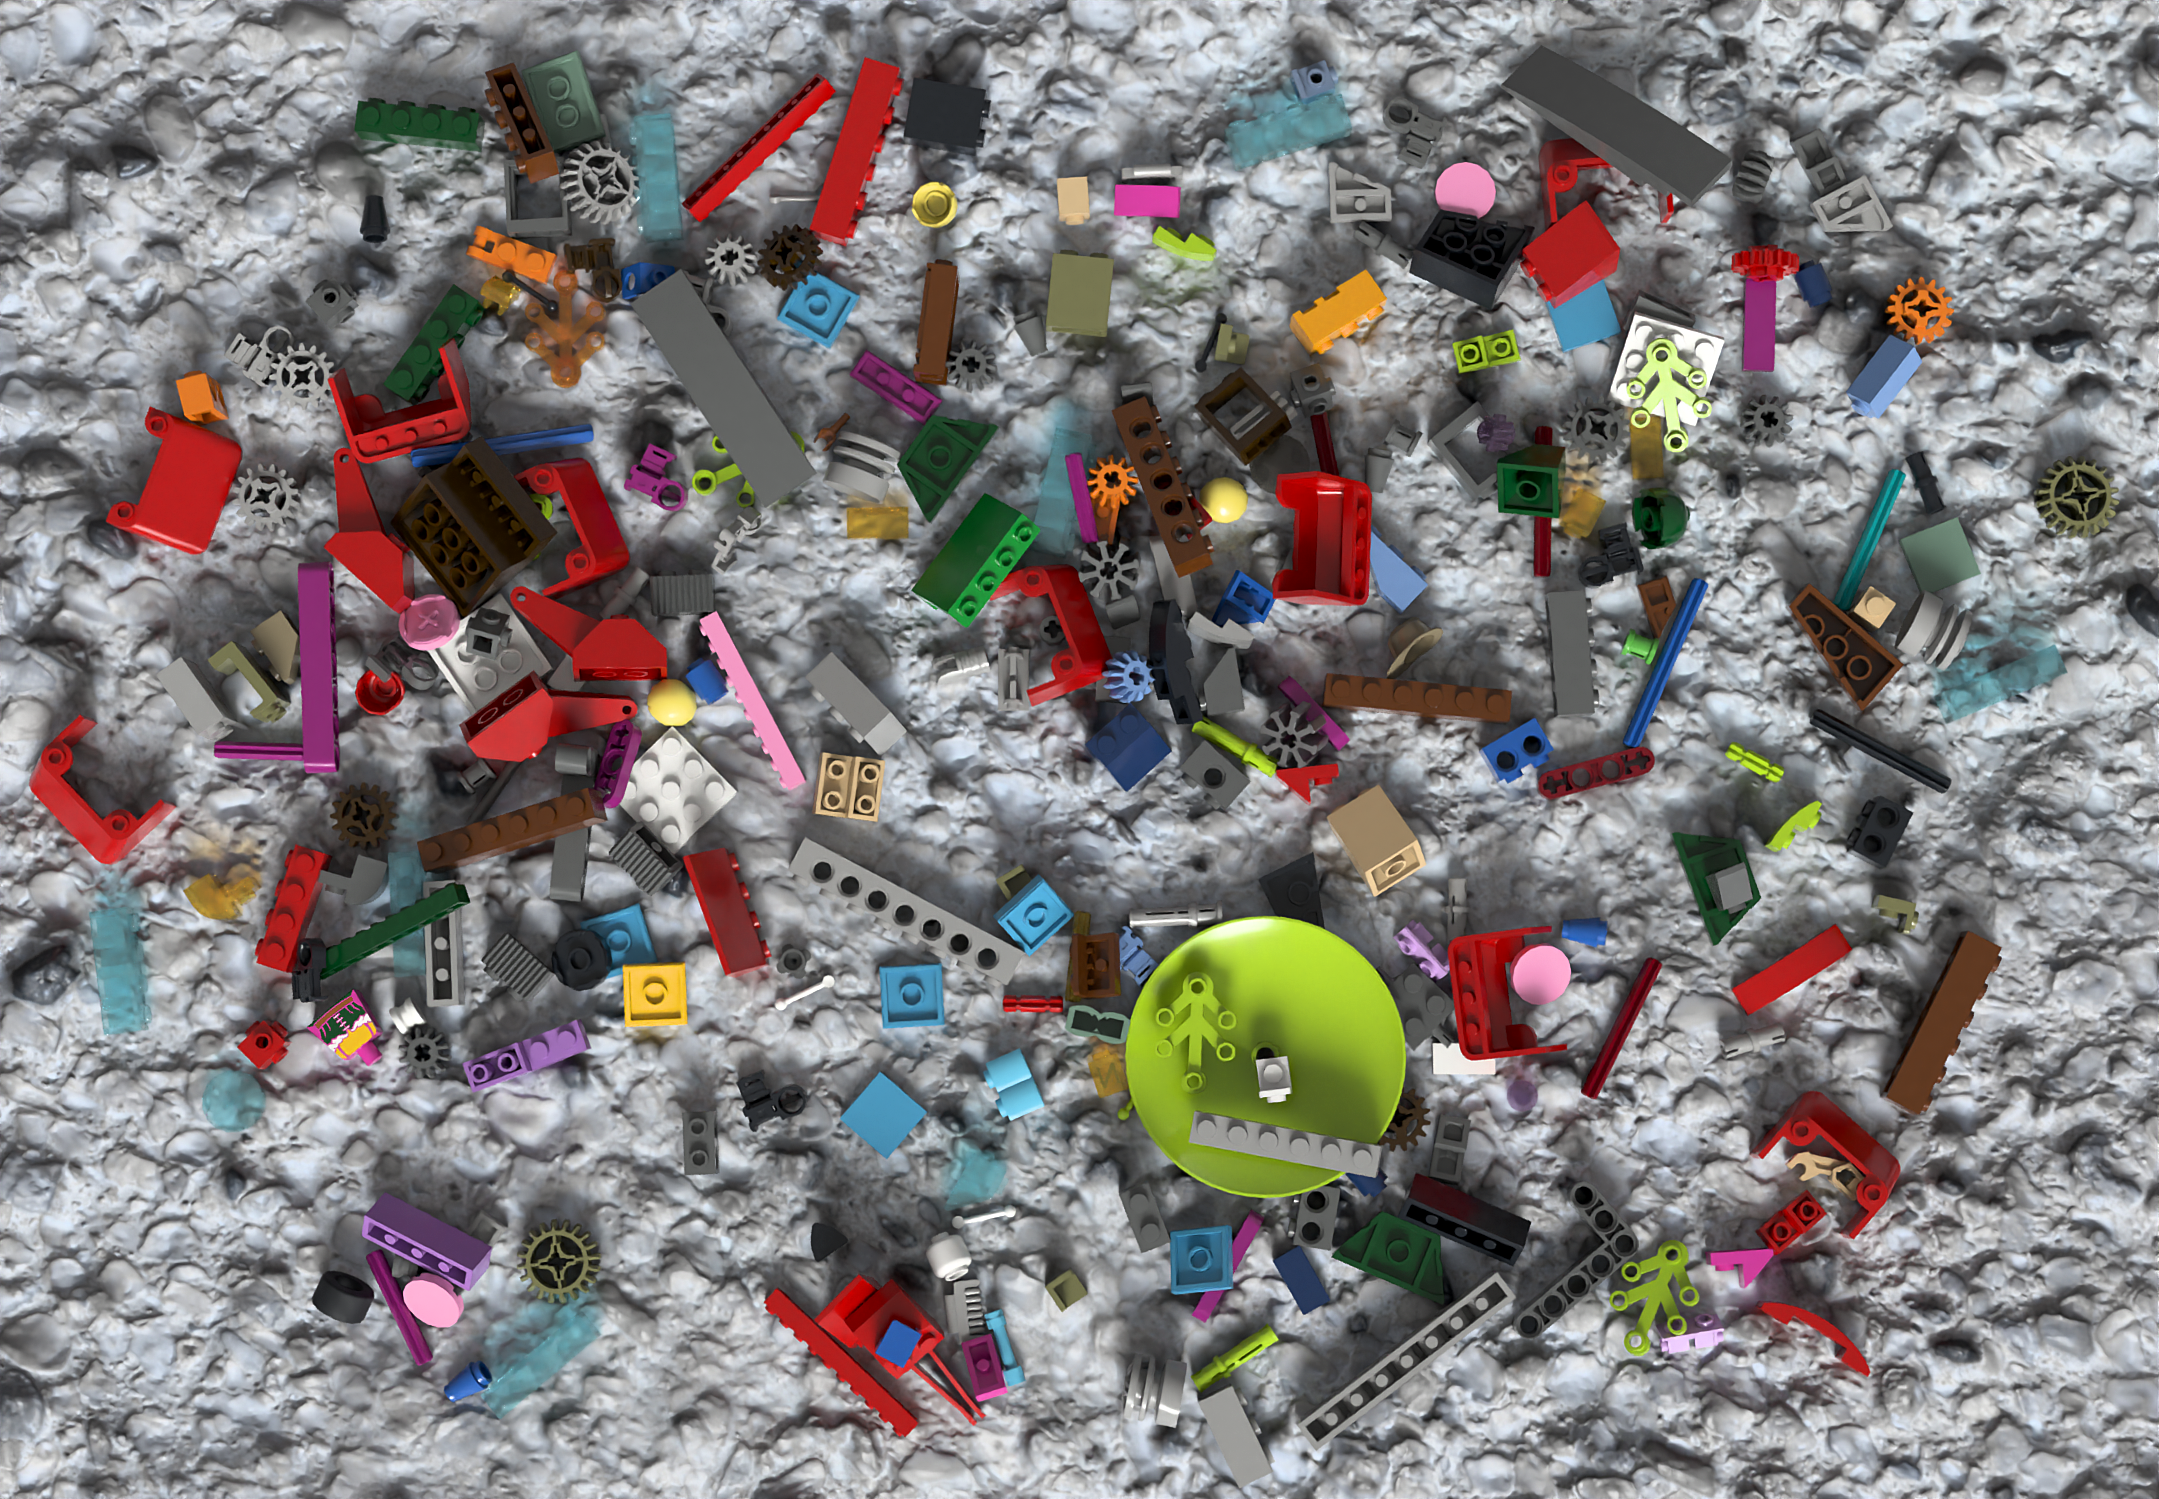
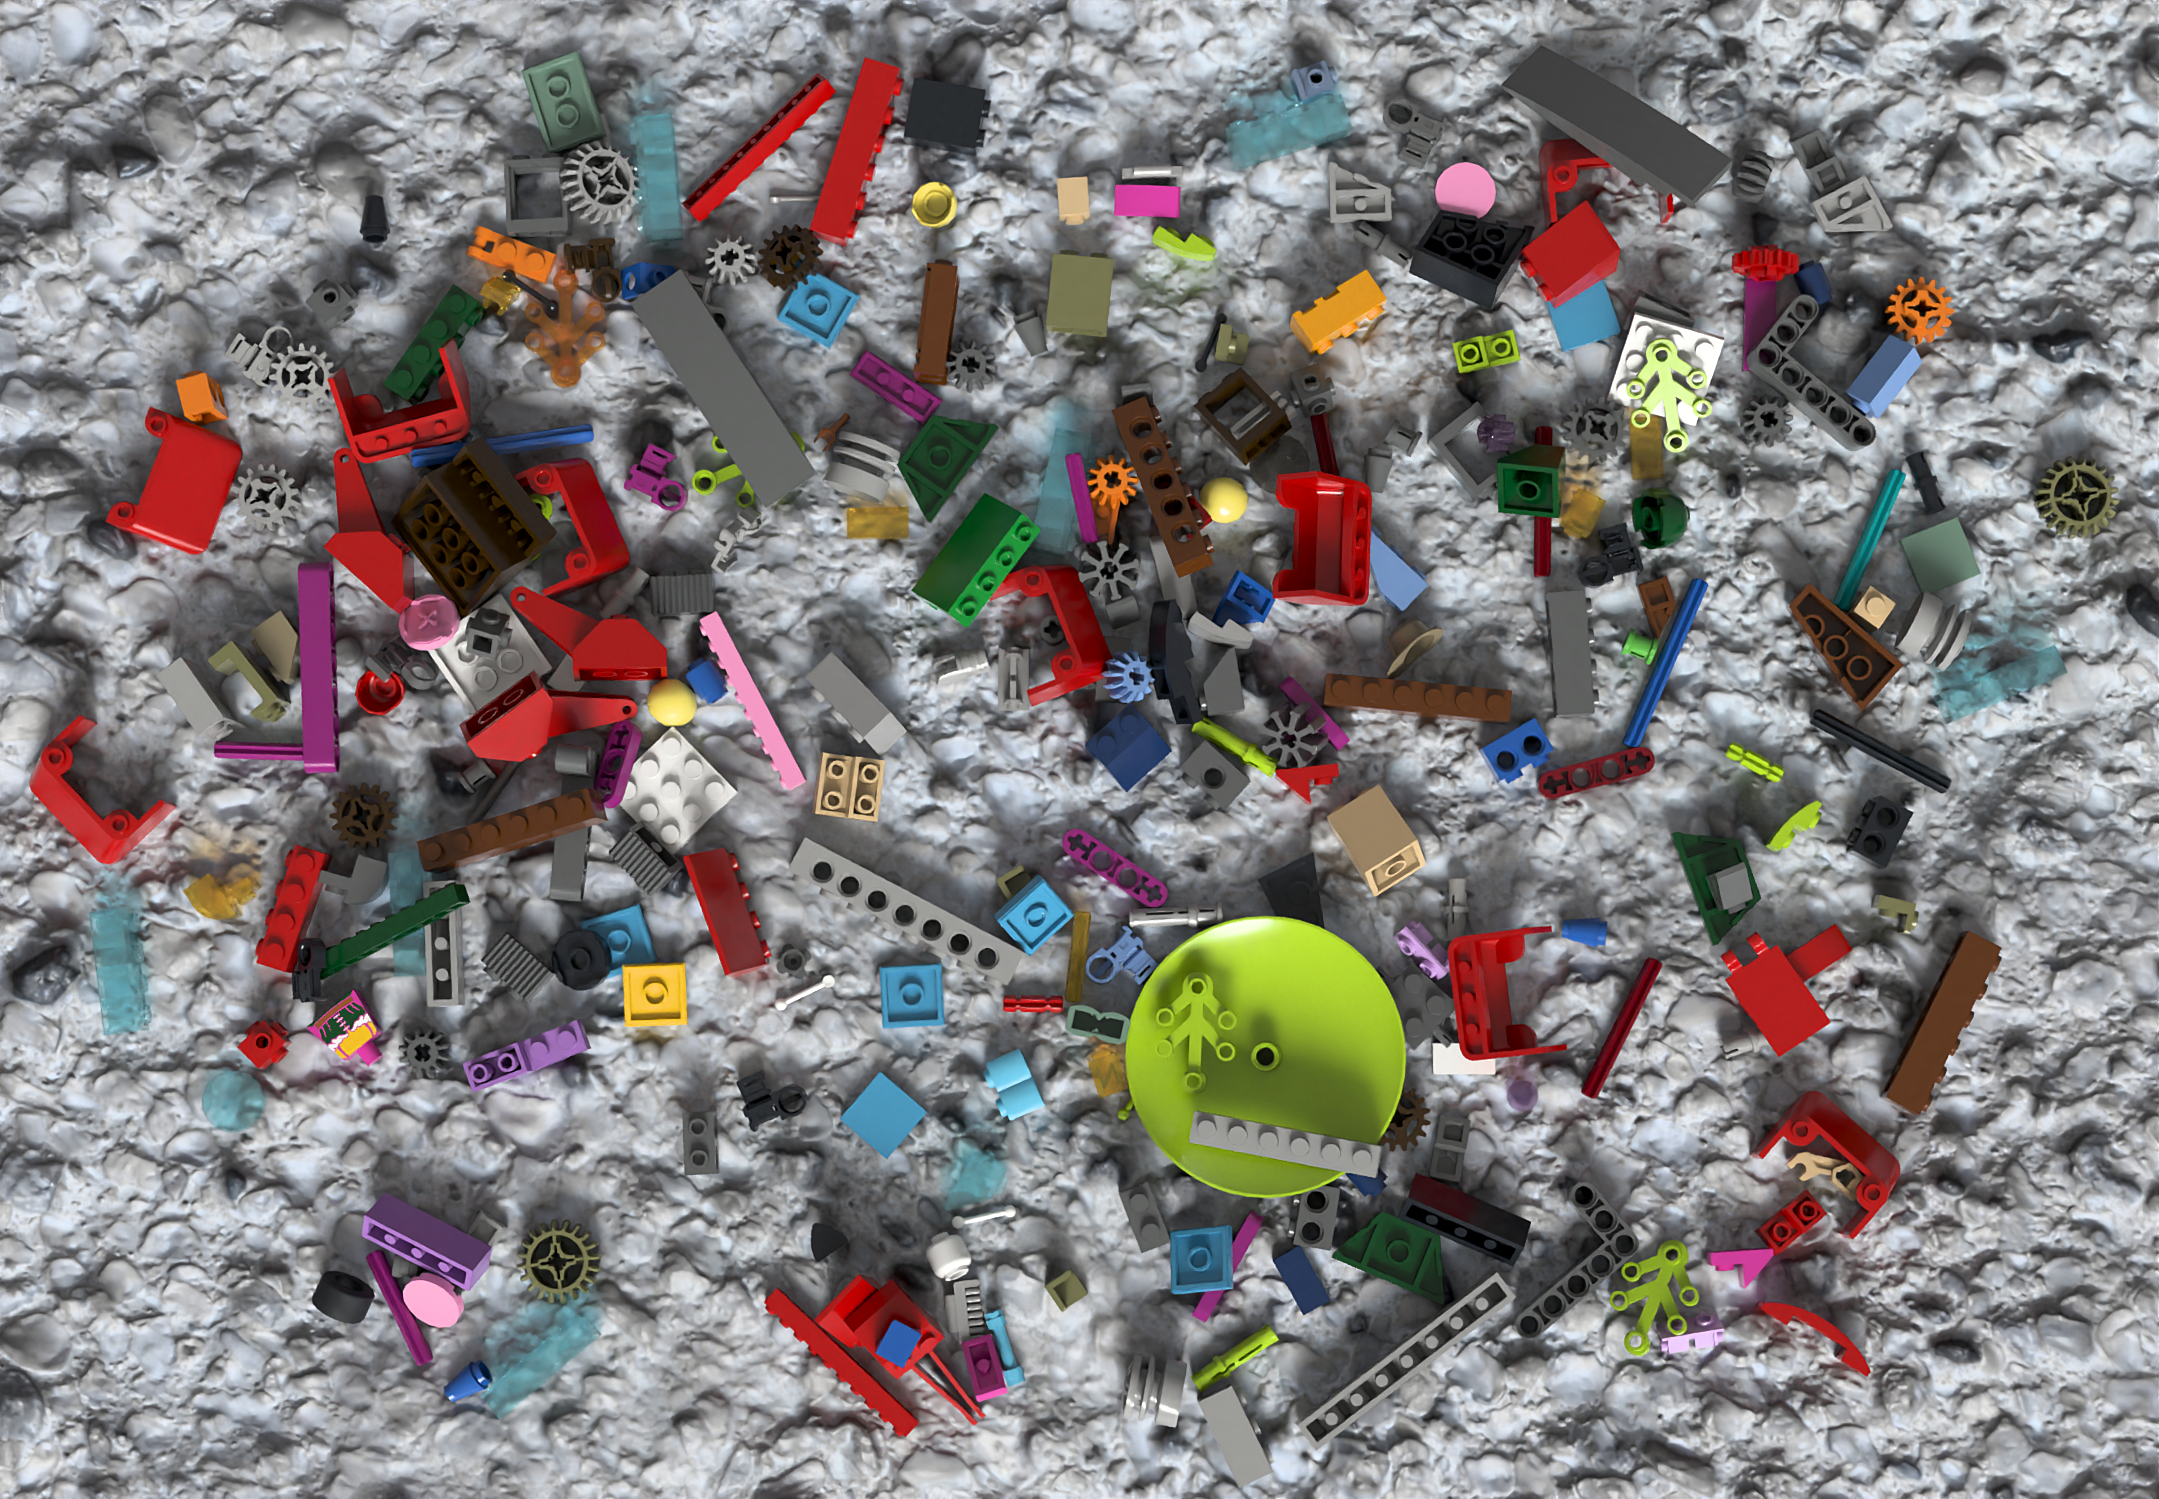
(407, 1016): white wheel -> none
(419, 125): dark green brick -> none
(522, 123): reddish brown brick -> none
(1095, 965): reddish brown bracket -> none
(1112, 872): none -> magenta beam
(1274, 1078): white bracket -> none
(1540, 973): bright pink tile -> none
(1774, 996): none -> red tile
(1804, 380): none -> dark grey beam

